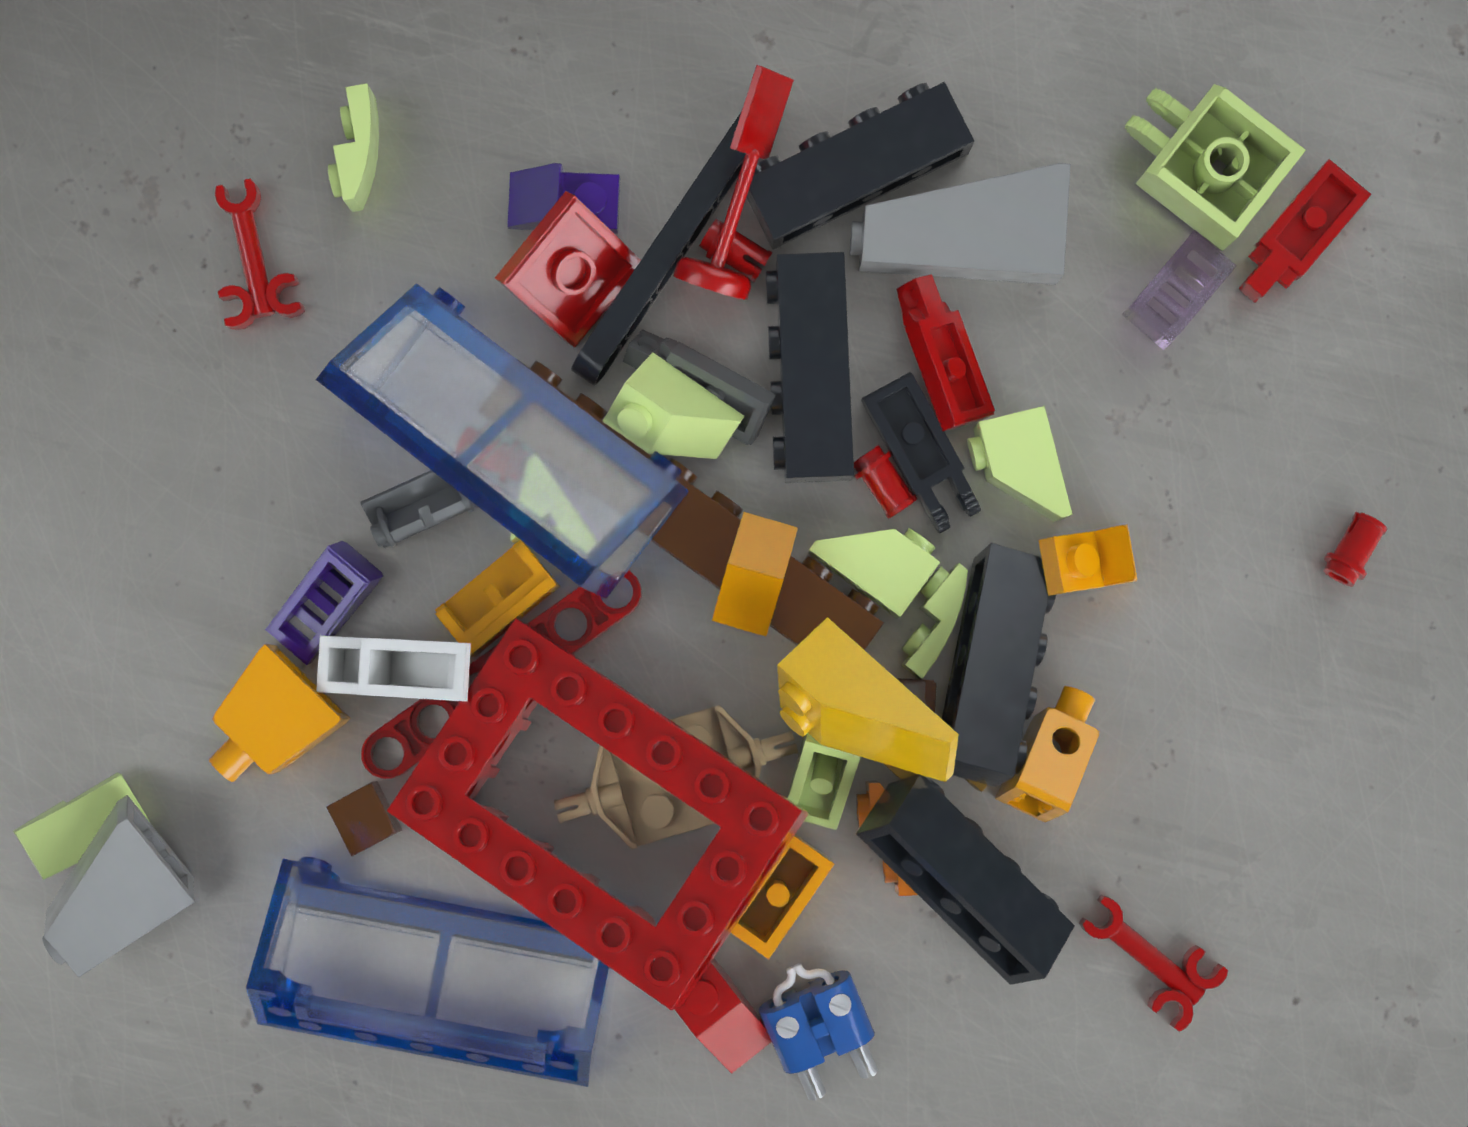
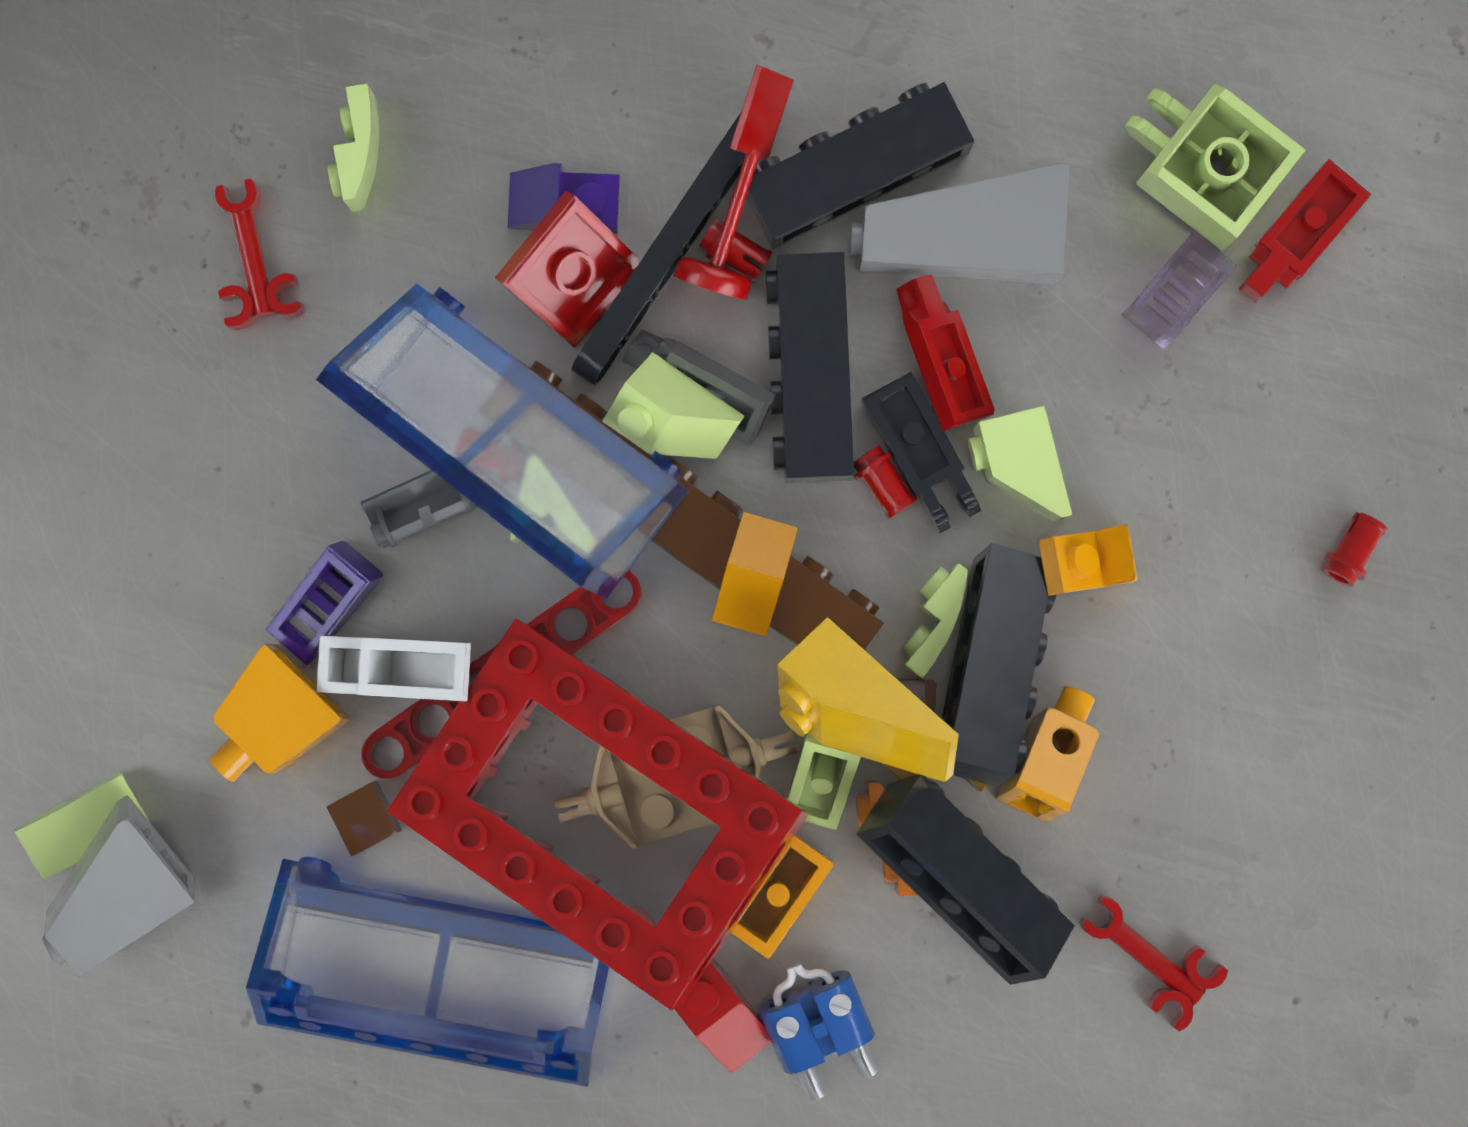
(496, 597): light orange hinge -> none
(880, 565): yellowish green slope -> none

